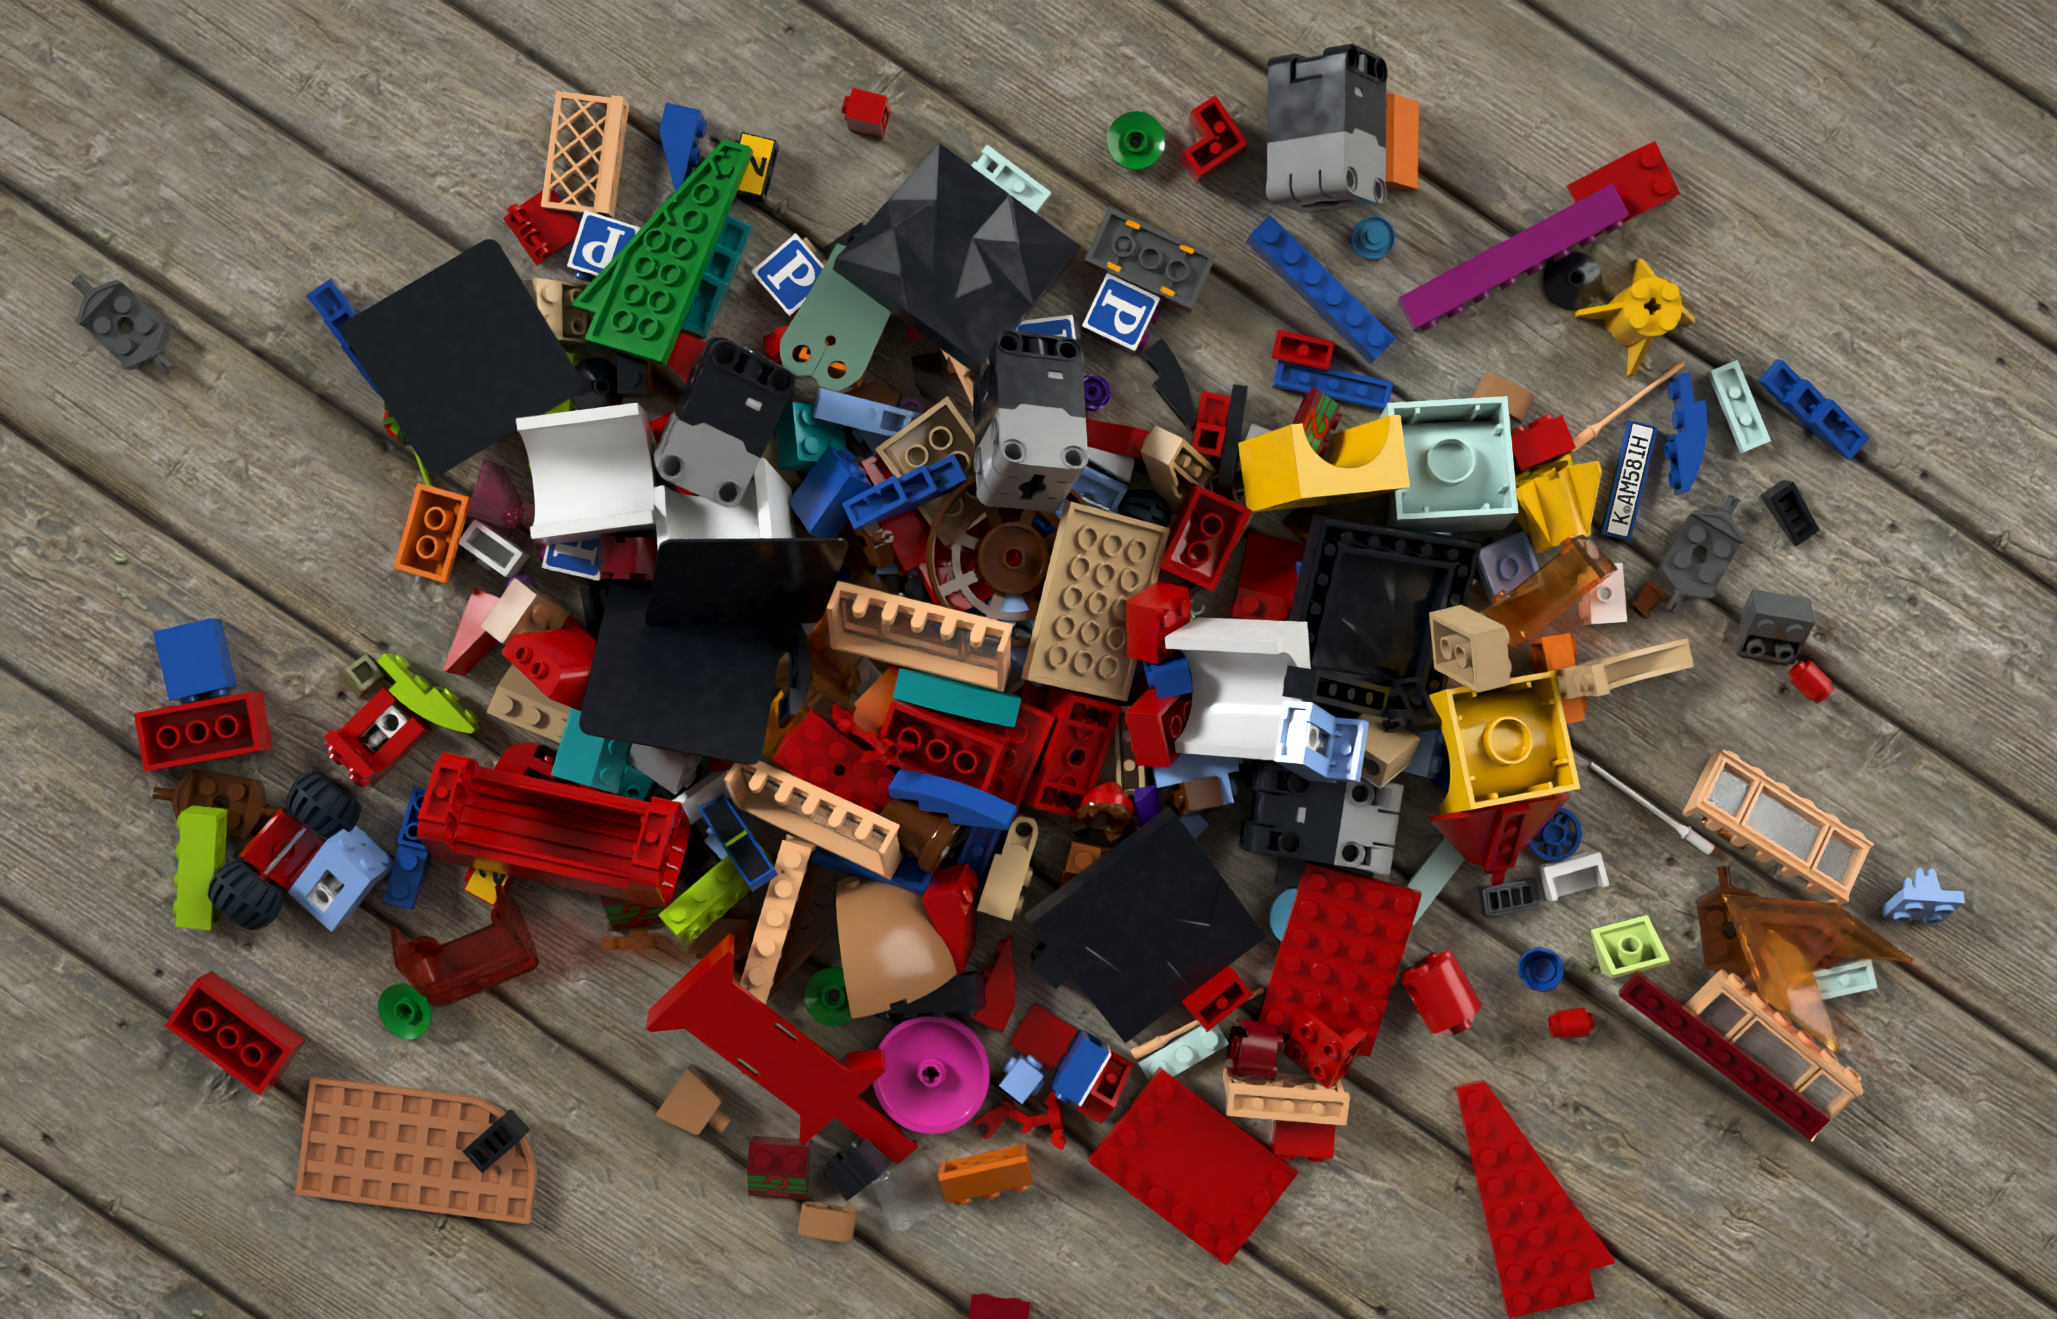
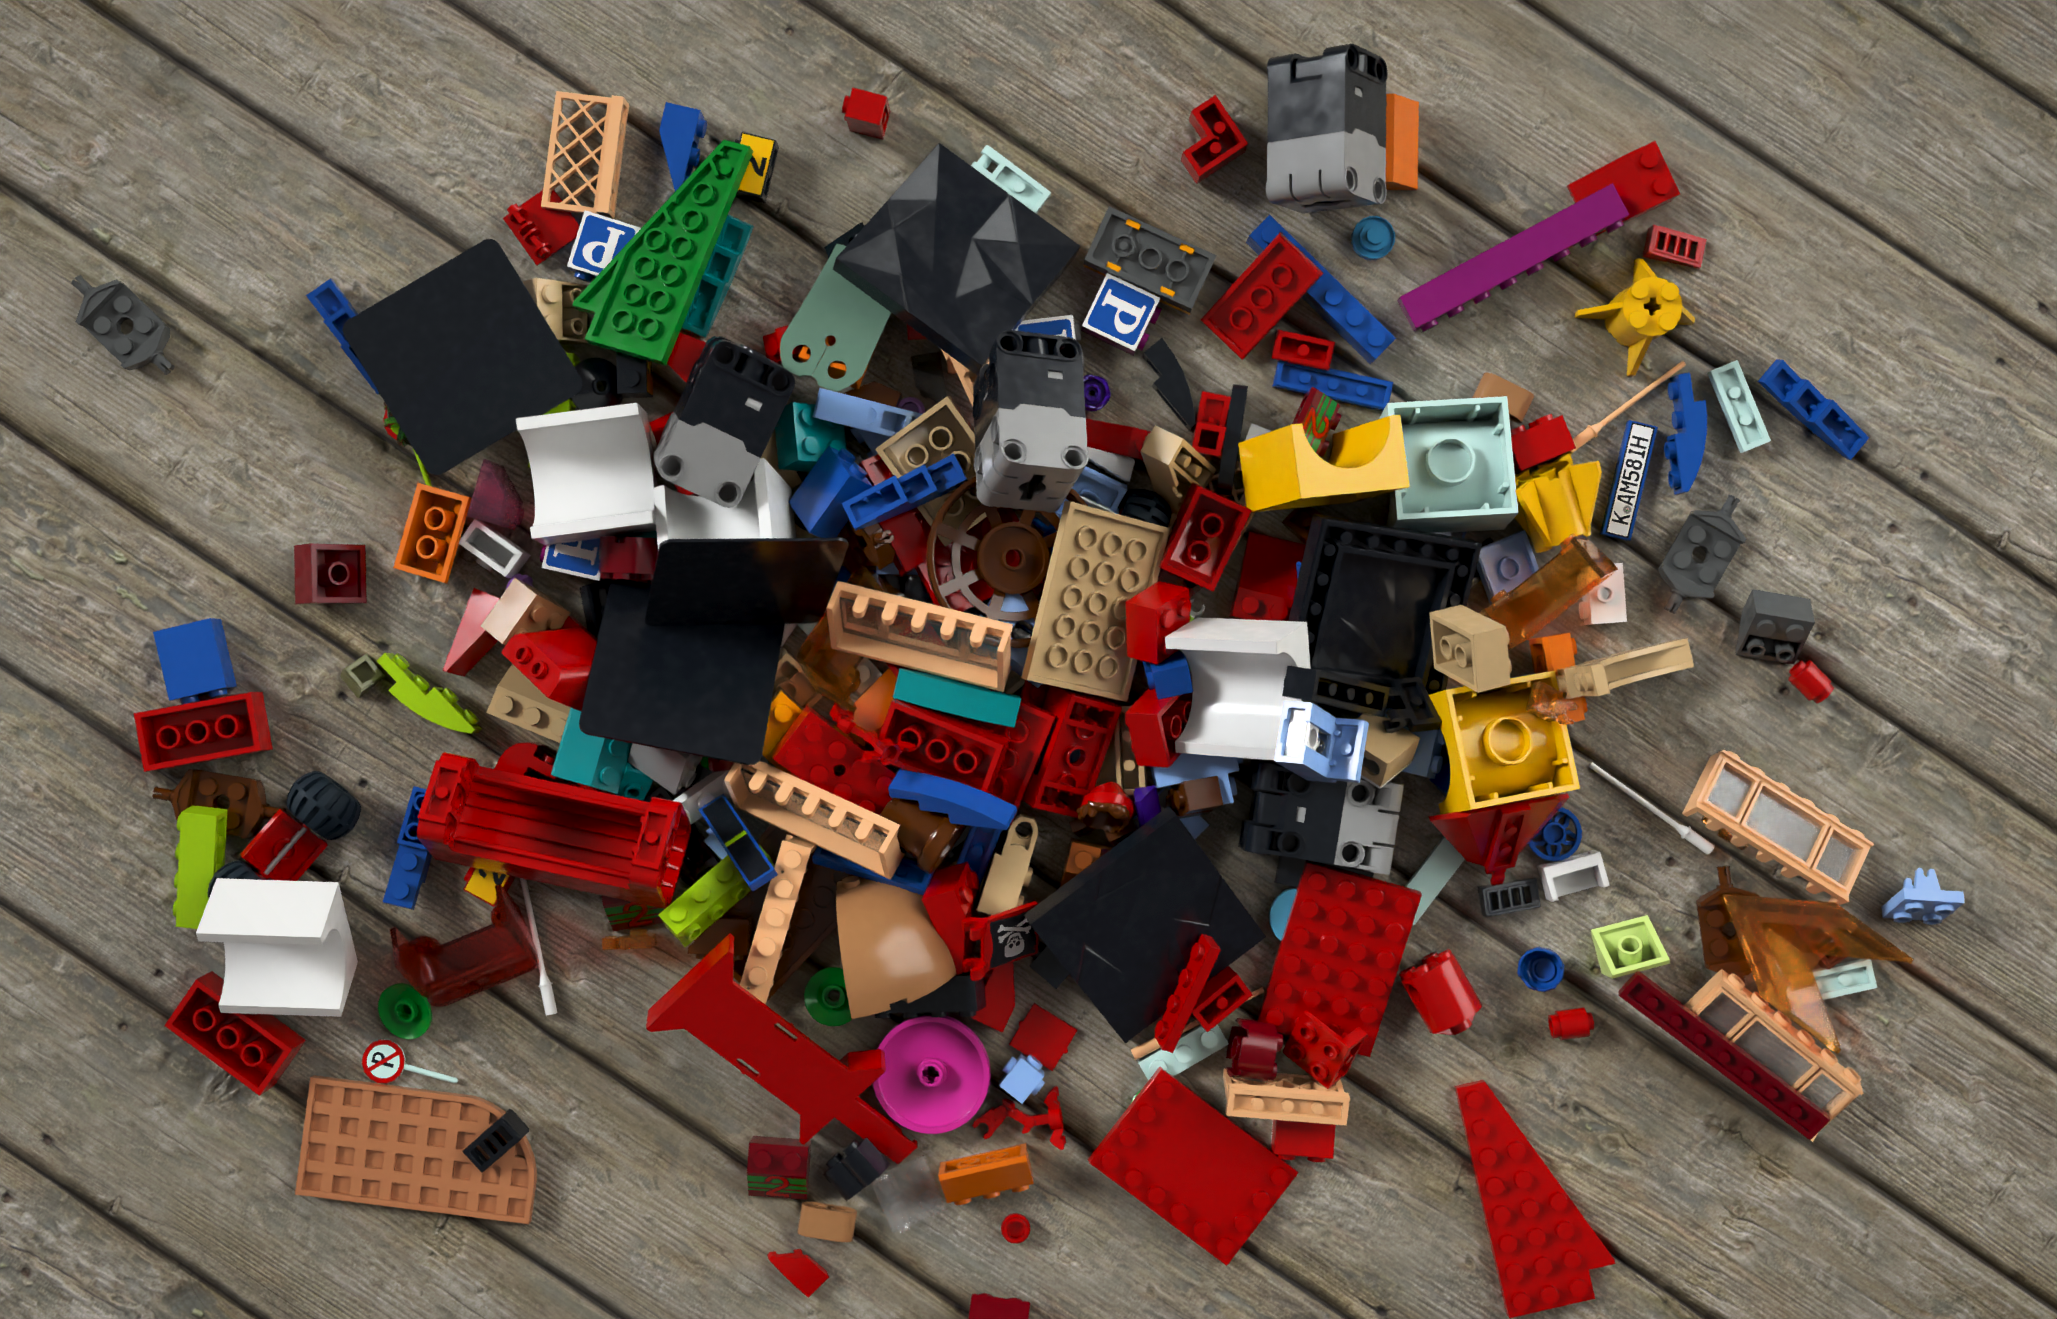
(282, 946): none -> white piece
(330, 574): none -> dark red slope
(352, 862): light blue brick -> none
(358, 756): red brick -> none
(386, 1060): none -> piece
(545, 984): none -> white piece
(694, 1104): medium nougat torso -> none
(790, 273): piece -> none
(794, 641): black slope -> none
(800, 1270): none -> red slope
(1003, 940): none -> flag
(1015, 1228): none -> red plate
(1080, 1068): blue piece -> none
(1106, 1089): red slope -> none
(1135, 126): green dish -> none
(1188, 990): none -> red plate
(1261, 296): none -> red tile
(1548, 704): none -> clear orange plate
(1563, 291): black dish -> none
(1647, 599): reddish brown bush -> none
(1651, 244): none -> red slope
(1775, 506): black slope -> none

